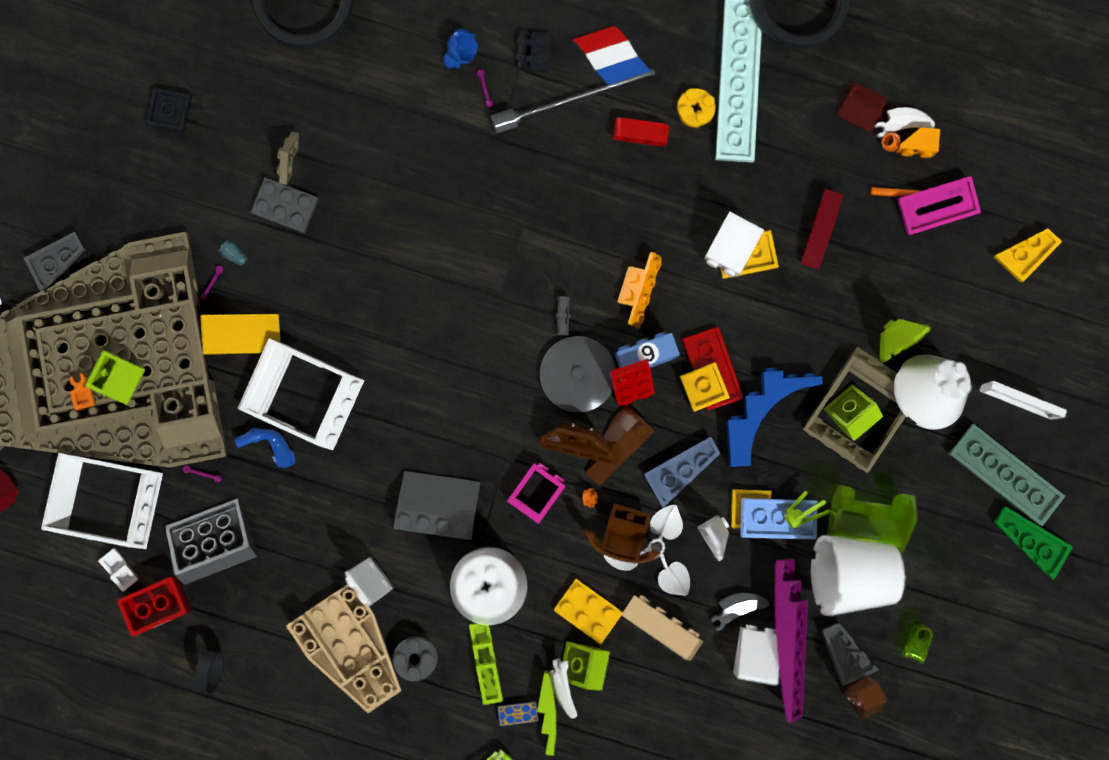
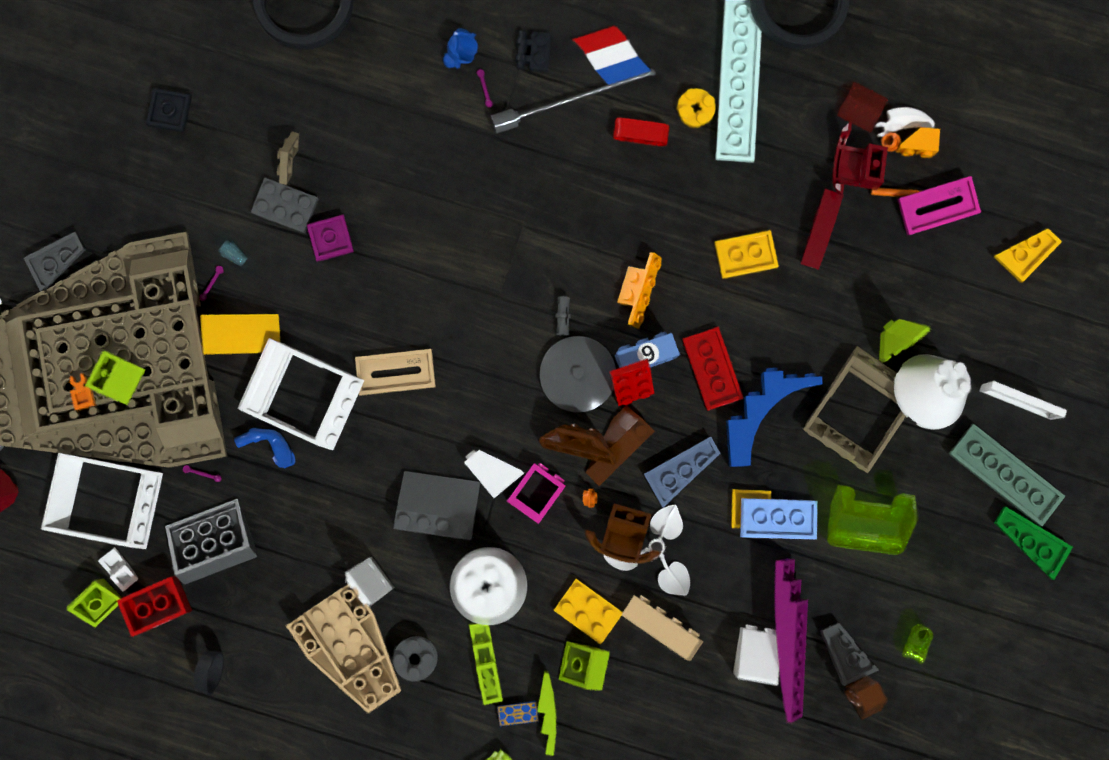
(95, 602): none -> lime slope
(330, 238): none -> magenta plate
(367, 364): none -> tan piece
(492, 472): none -> white slope
(561, 688): white piece -> none
(704, 387): yellow tile -> none
(715, 535): white wedge -> none
(733, 244): white slope -> none
(737, 605): dark grey piece -> none
(795, 517): lime plant -> none
(853, 412): lime slope -> none
(855, 575): white cone -> none
(858, 166): none -> dark red piece

